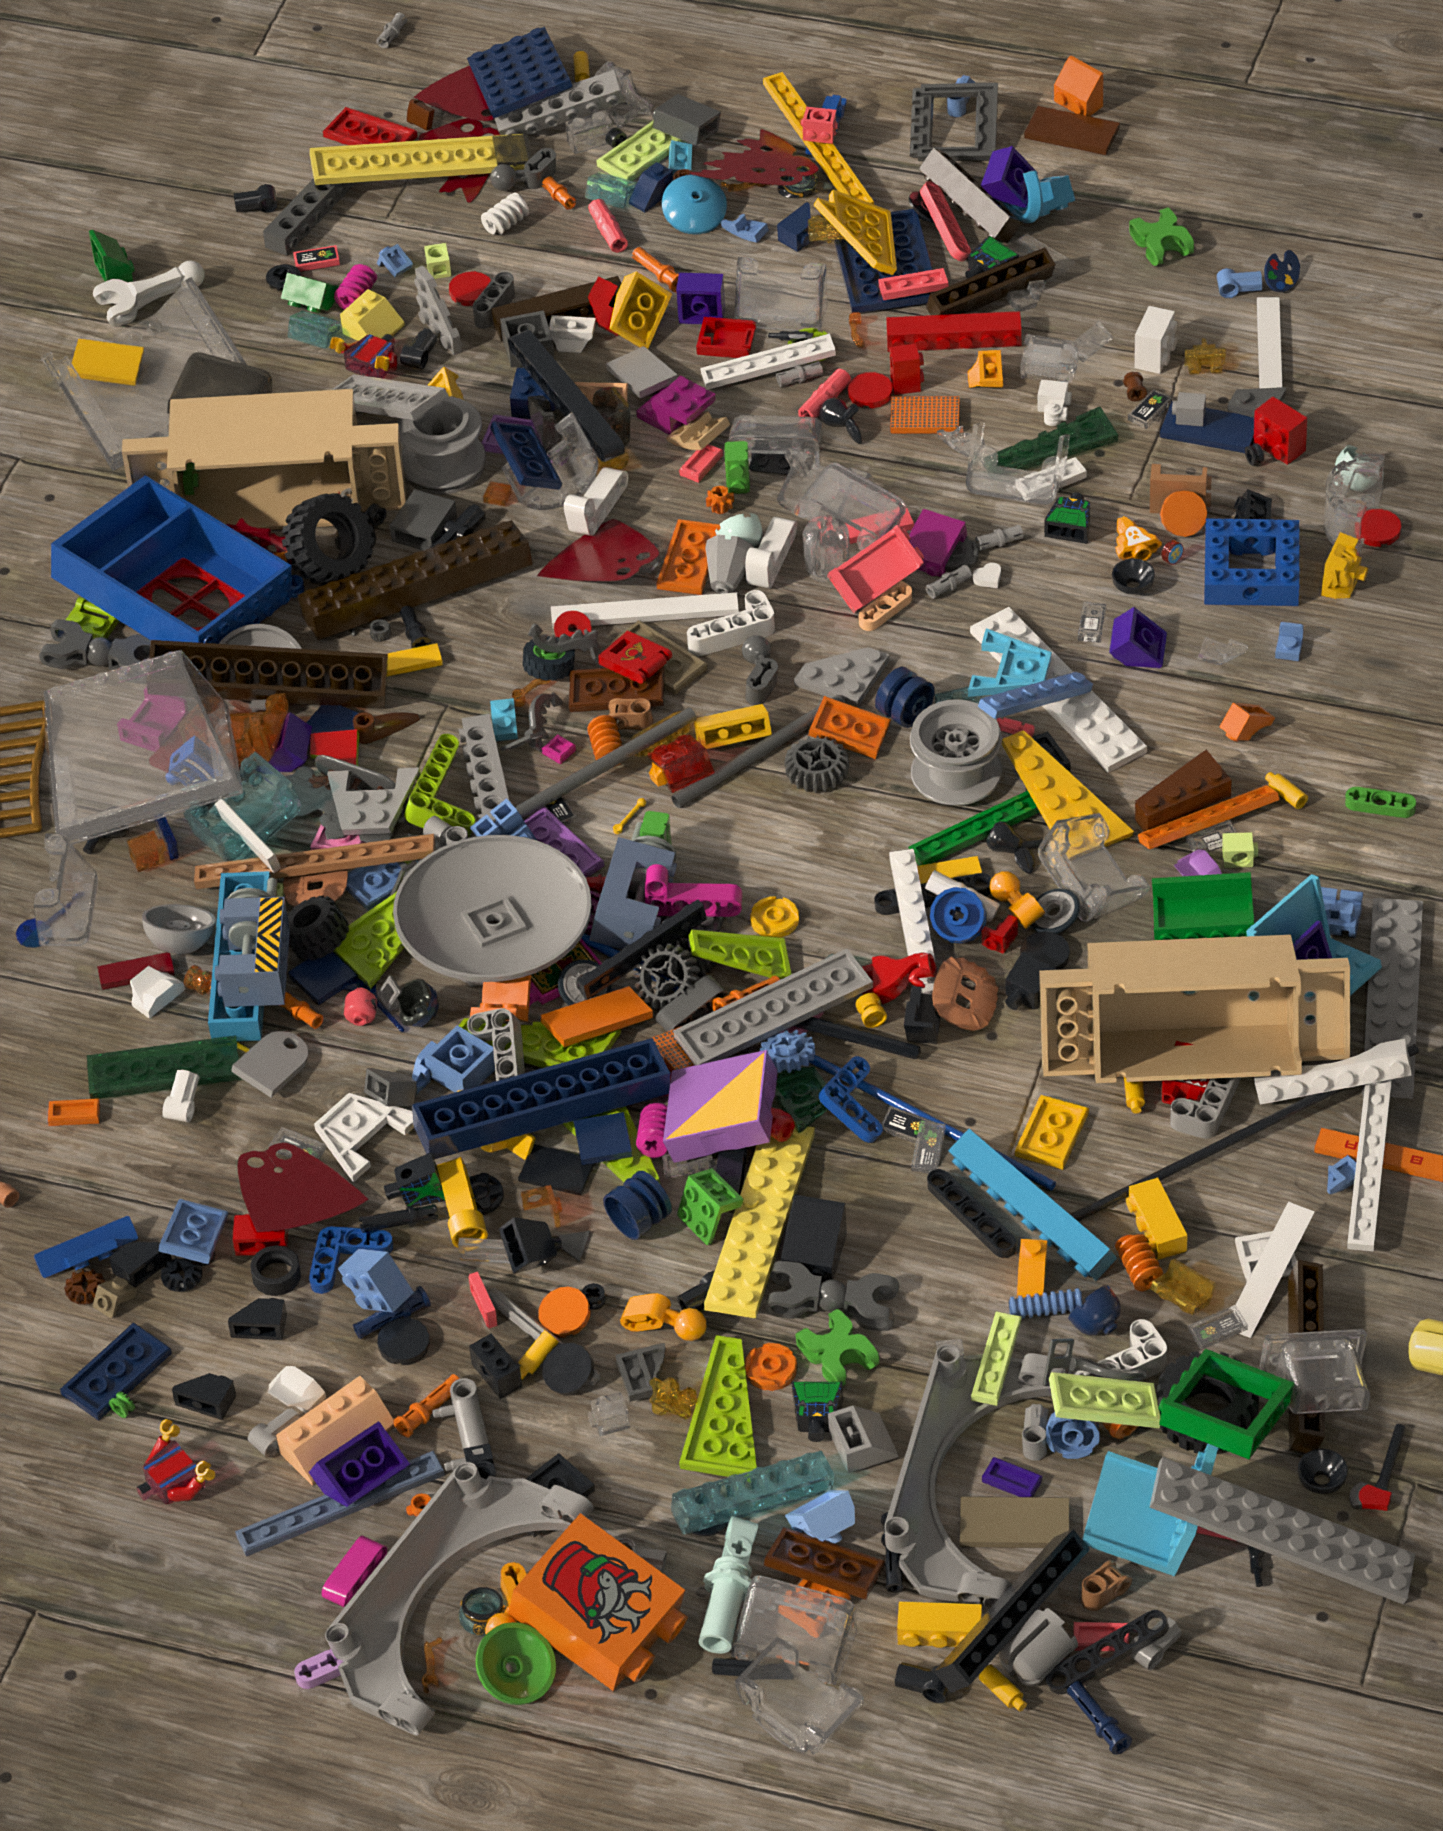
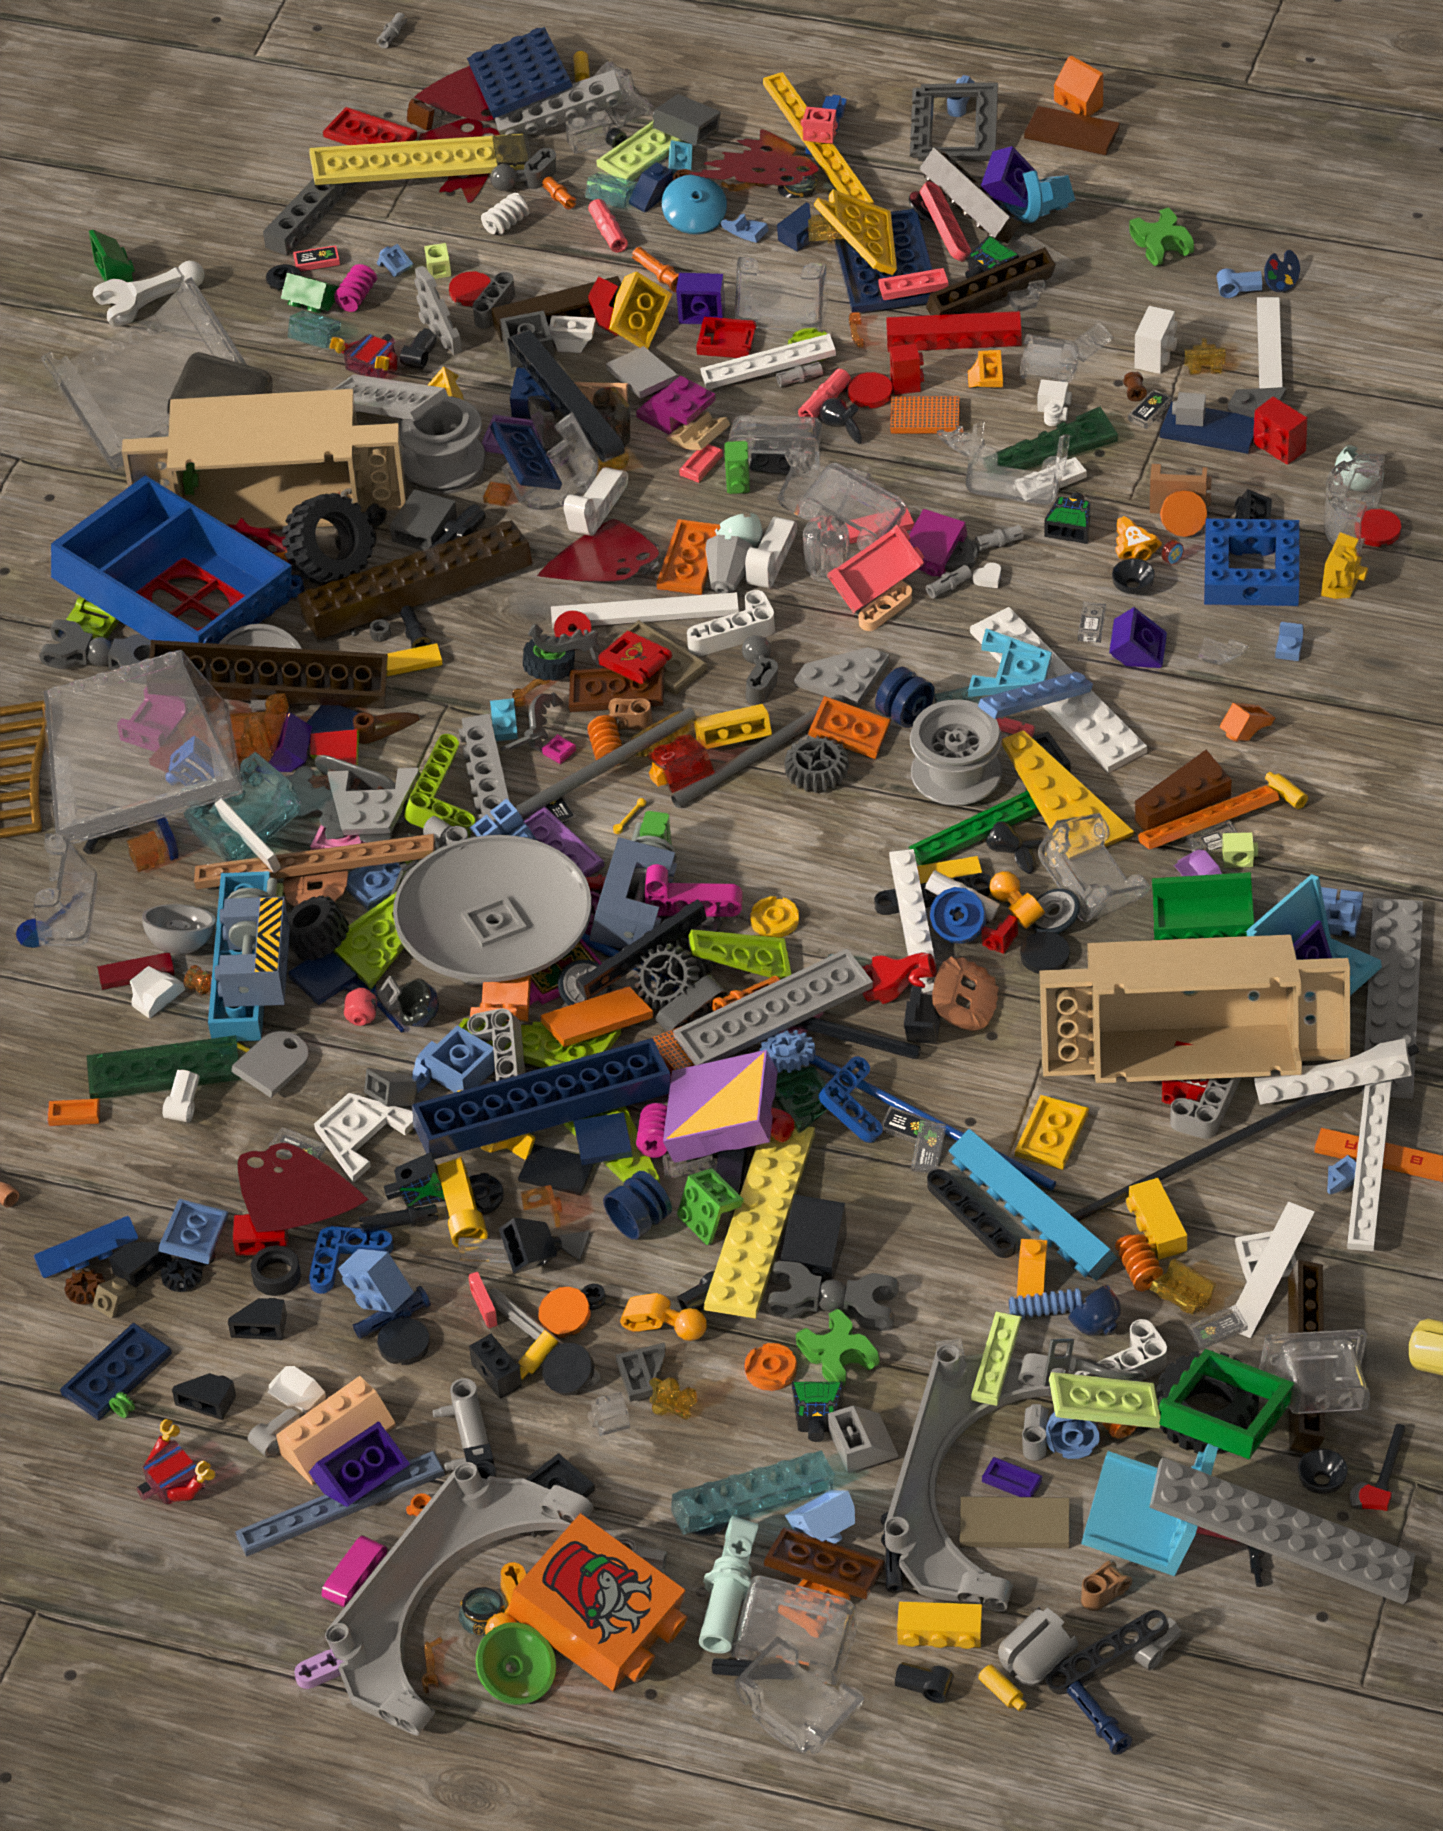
(107, 361): yellow tile -> none
(263, 199): black piece -> none
(302, 1011): orange pin -> none
(370, 315): light yellow slope -> none
(420, 1412): orange pin -> none
(719, 499): orange gear -> none
(721, 1424): lime wing -> none
(794, 336): black hand -> none
(871, 1010): yellow wheel -> none
(1011, 1611): black brick -> none
(1023, 982): black torso -> none
(1091, 1632): coral tile -> none
(1134, 1095): yellow cylinder -> none
(1254, 454): black bush -> none
(1398, 799): bright green beam -> none

